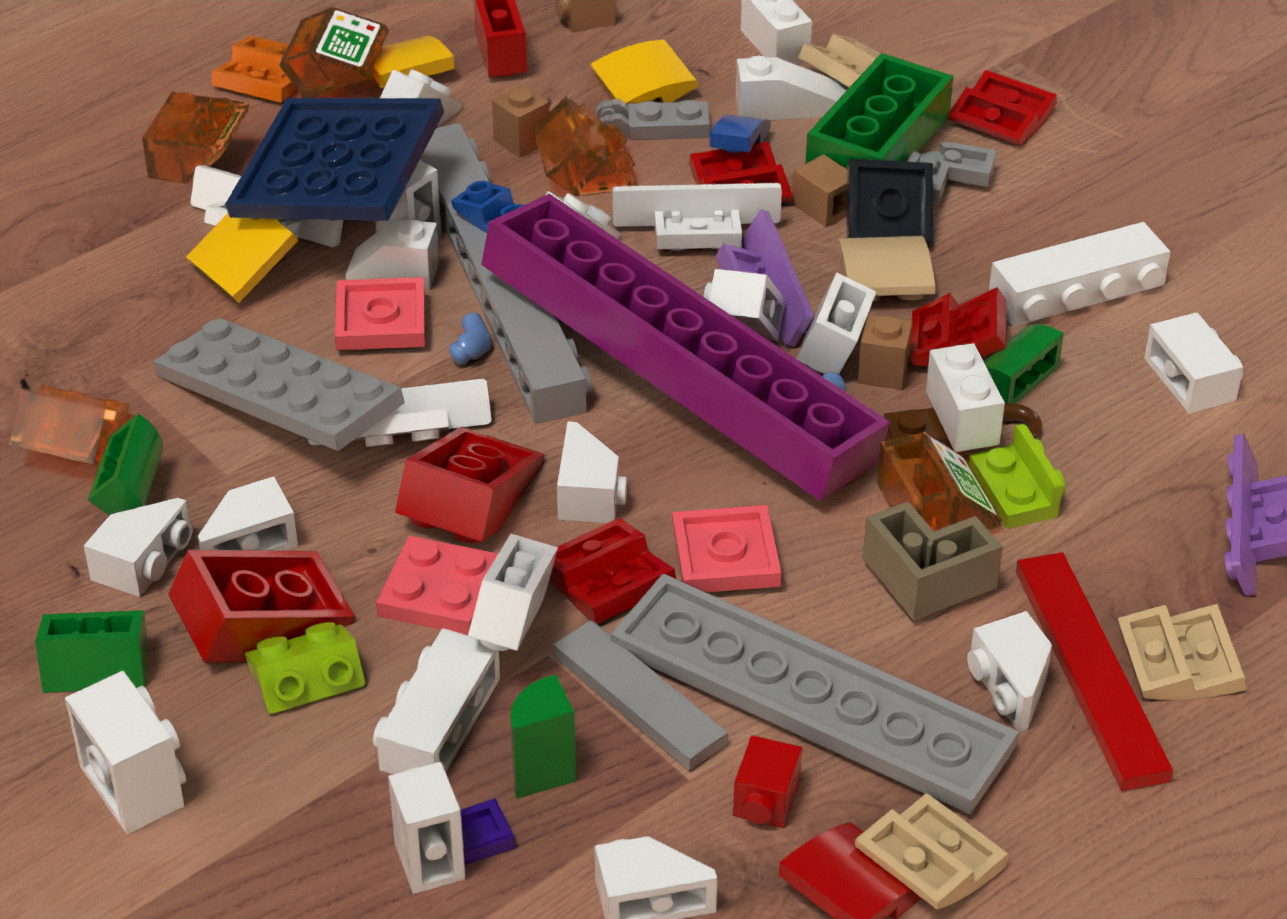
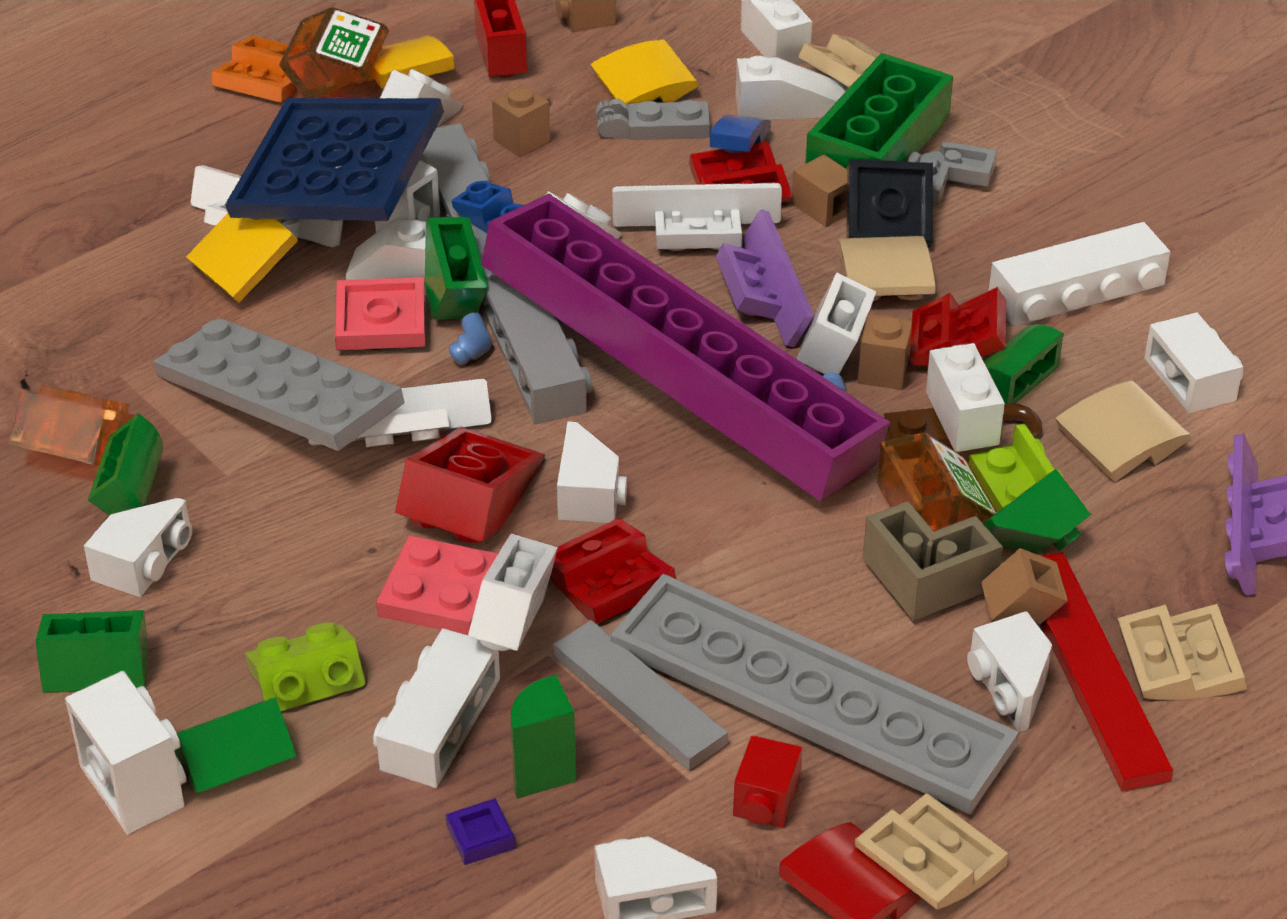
(190, 134): clear orange slope -> none
(234, 745): none -> green brick
(251, 519): white slope -> none
(253, 595): red slope -> none
(427, 827): white brick -> none
(453, 268): none -> green slope
(583, 151): clear orange slope -> none
(726, 548): coral plate -> none
(749, 299): white slope -> none
(1003, 107): red slope -> none
(1023, 585): none -> medium nougat brick
(1040, 517): none -> green slope
(1122, 429): none -> tan slope

